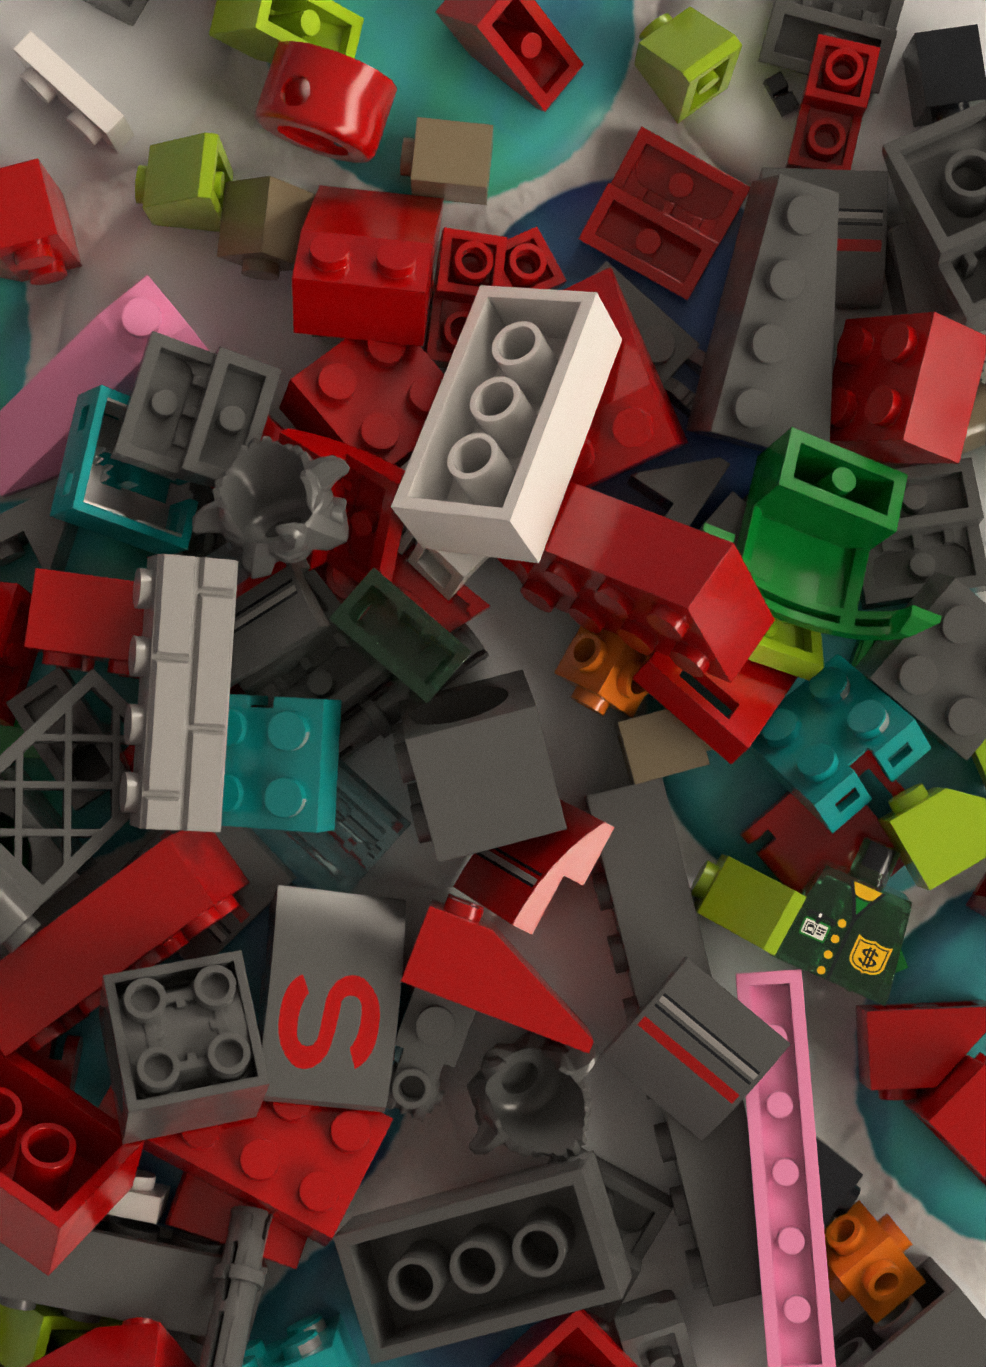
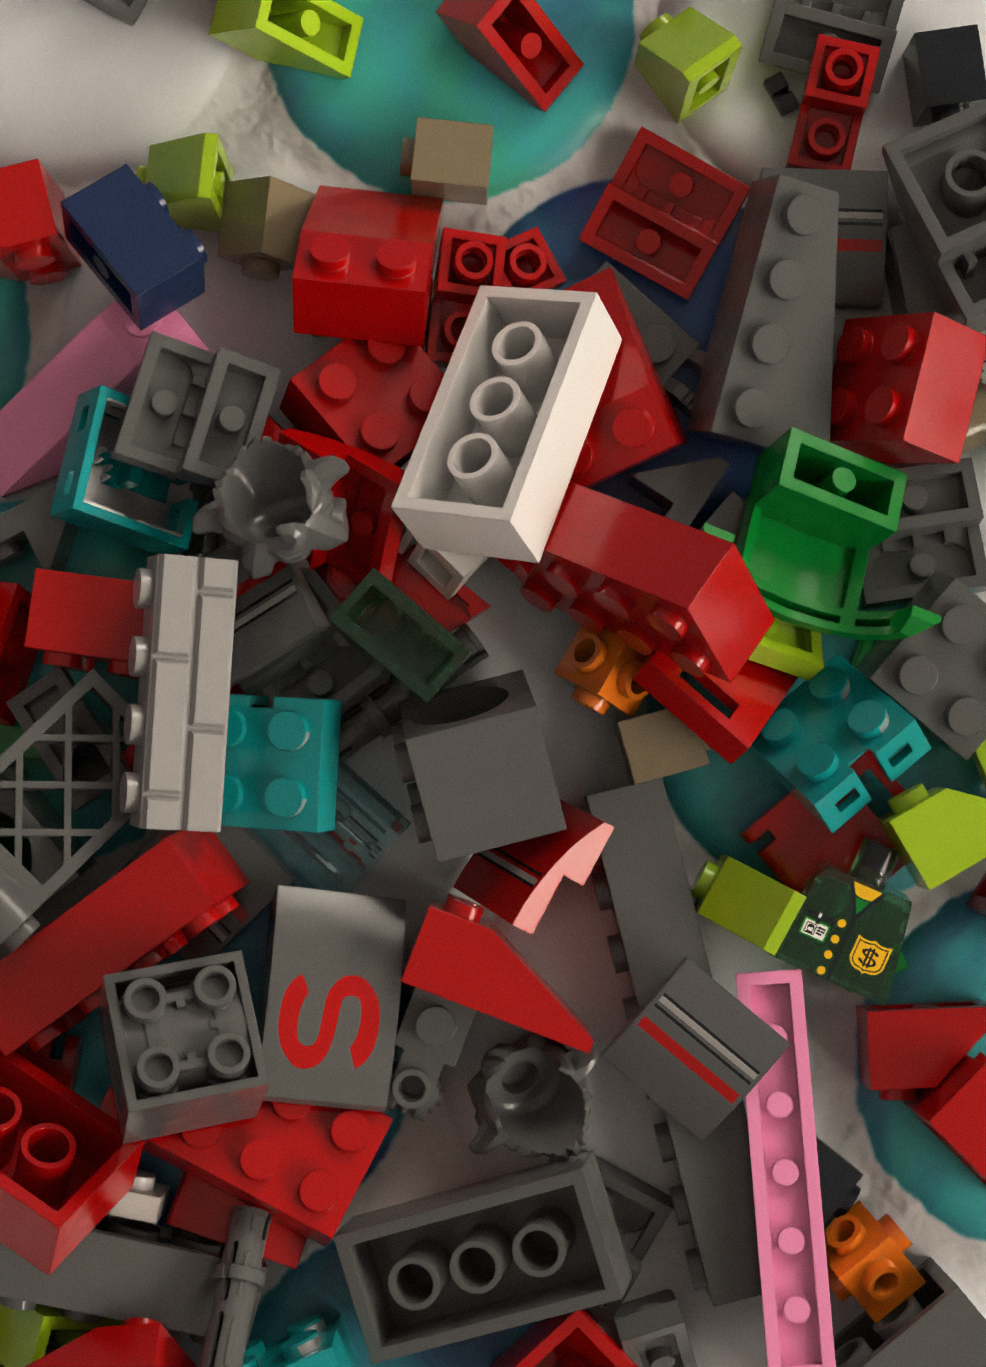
(52, 77): white plate -> none
(135, 245): none -> dark blue brick
(325, 98): red piece -> none

